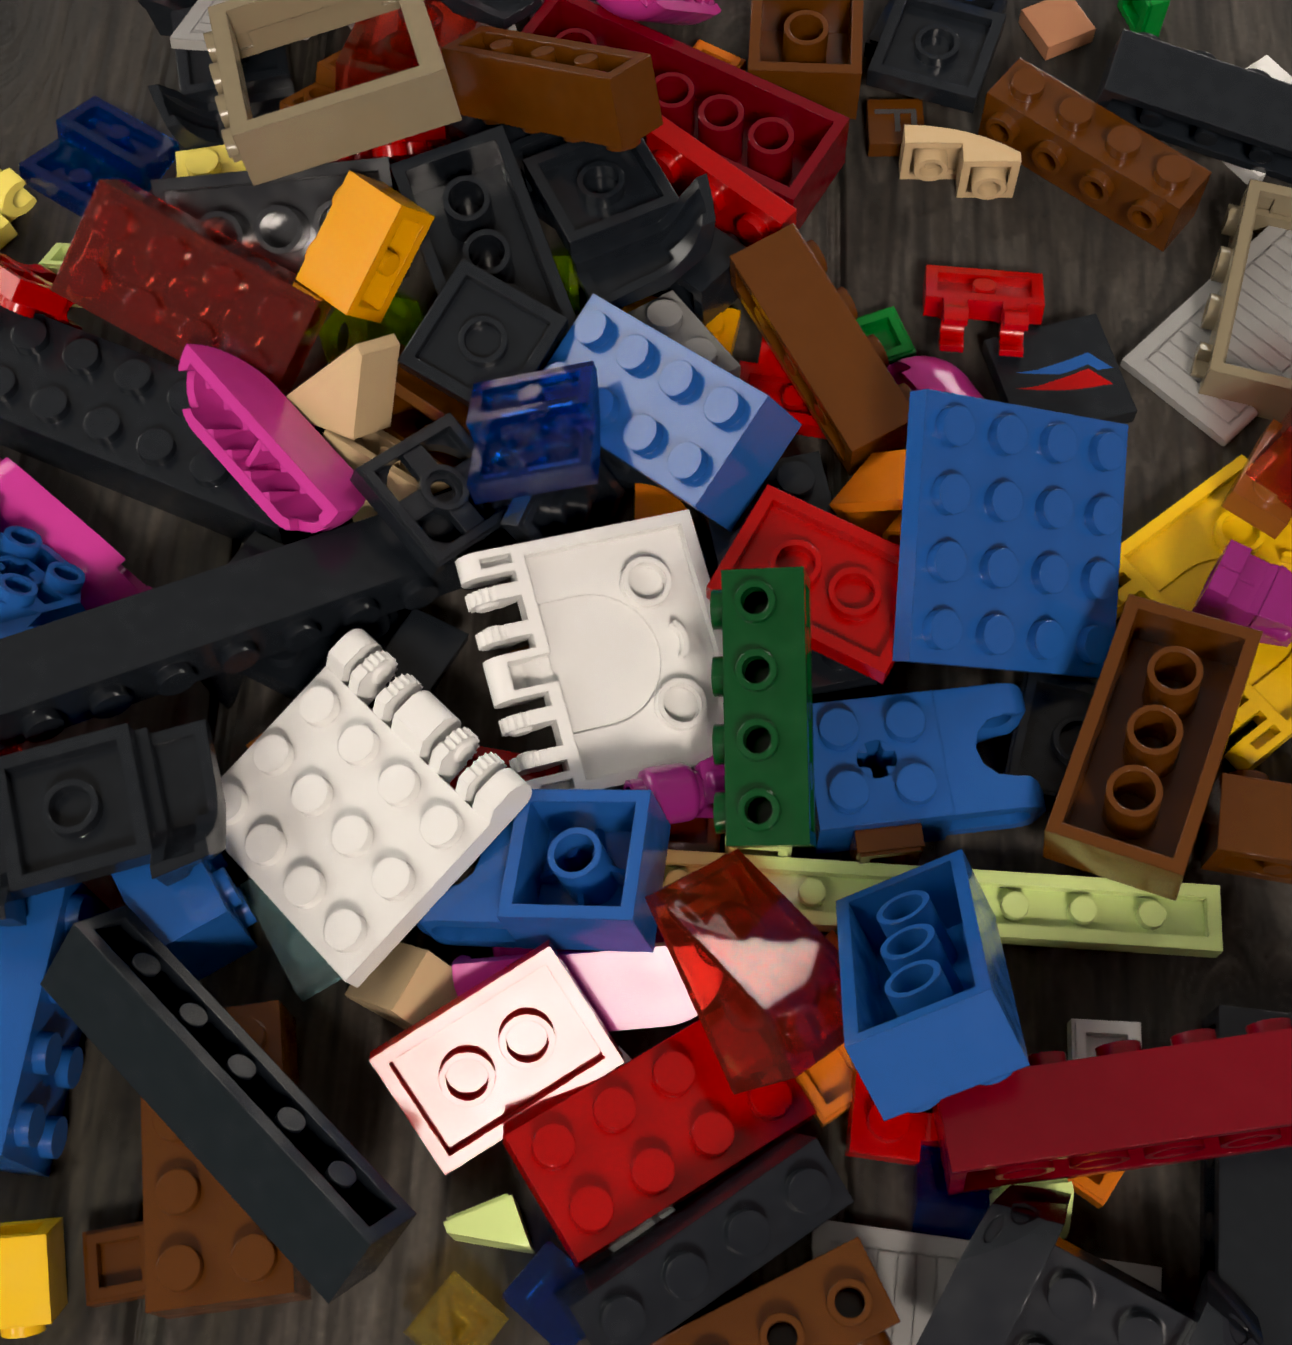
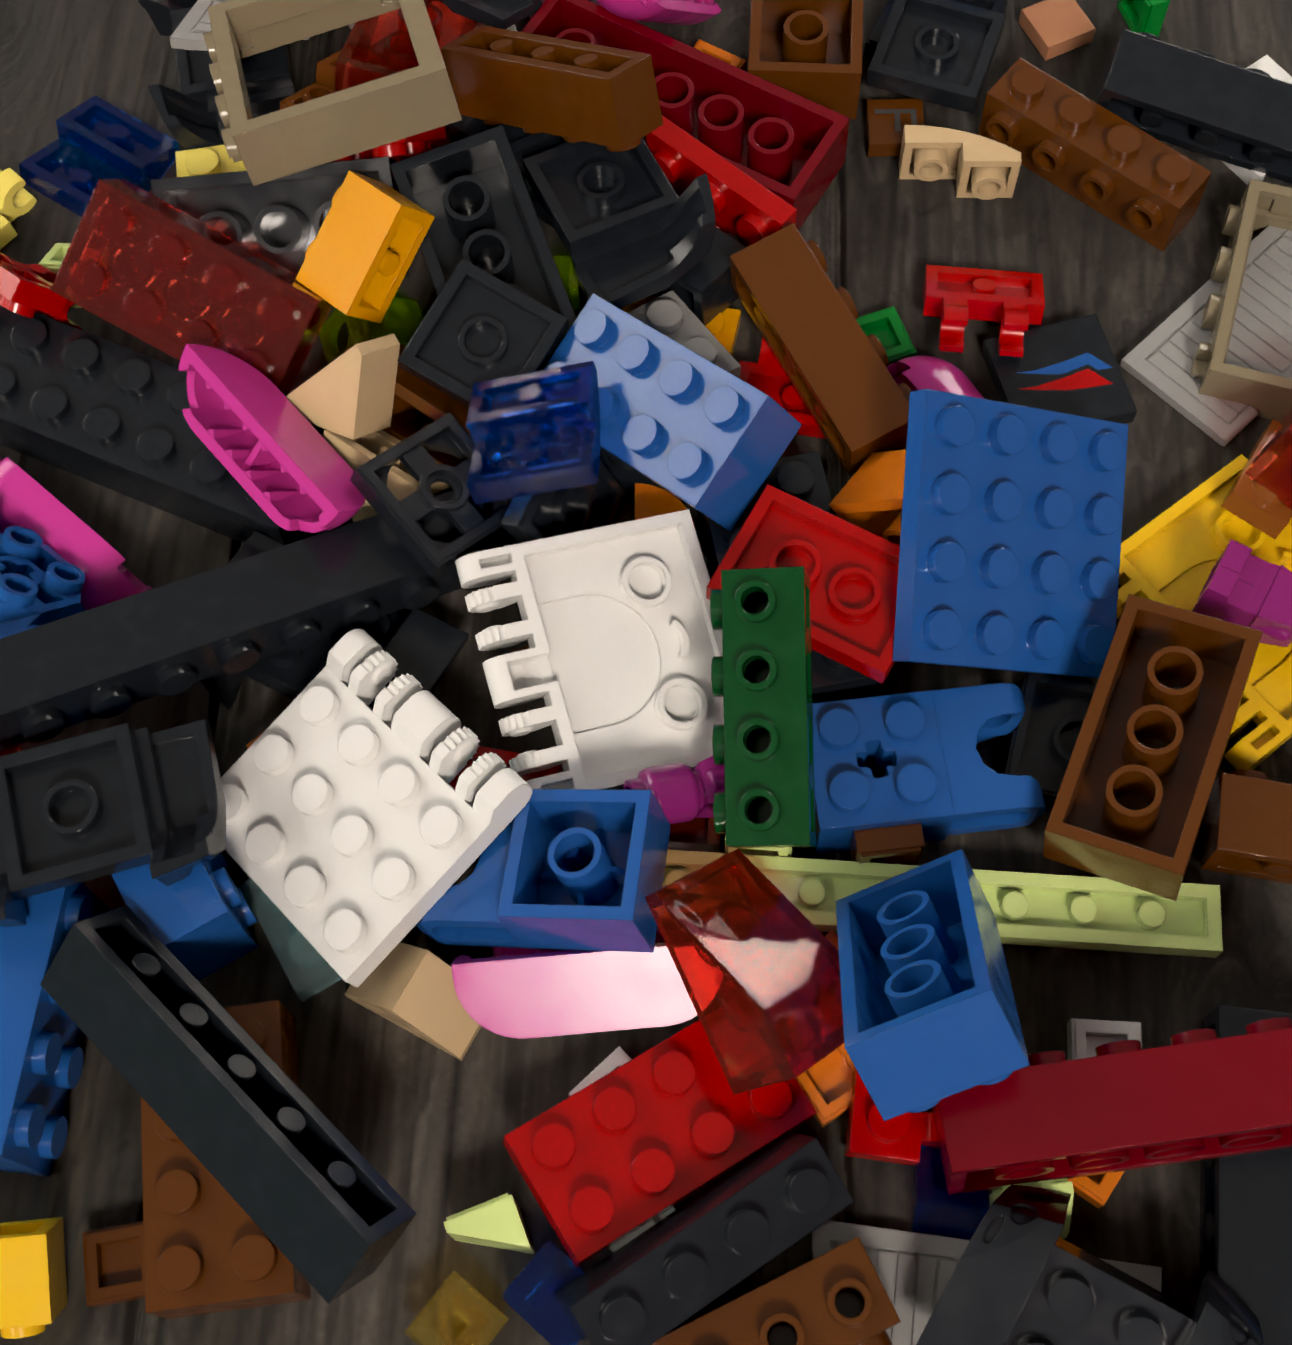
(496, 1057): plate -> none

